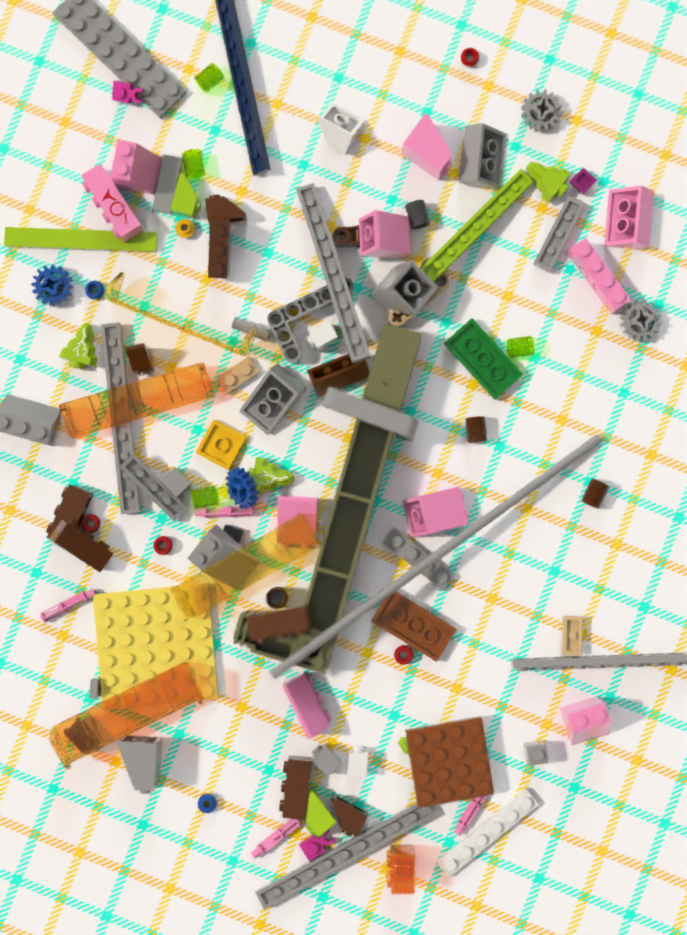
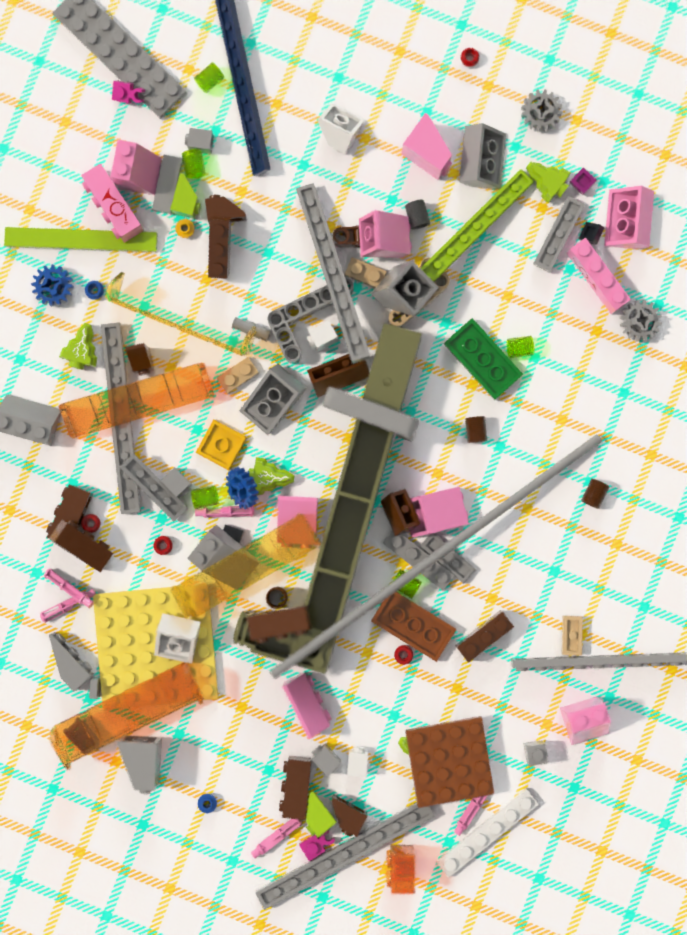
(67, 587): none -> bright pink piece
(70, 666): none -> light grey slope
(177, 638): none -> white slope
(200, 139): none -> light grey brick
(364, 272): none -> tan plate
(400, 512): none -> reddish brown brick
(411, 587): none -> clear neon green piece
(452, 561): none -> light grey tile
(484, 636): none -> reddish brown brick
(591, 232): none -> black plate

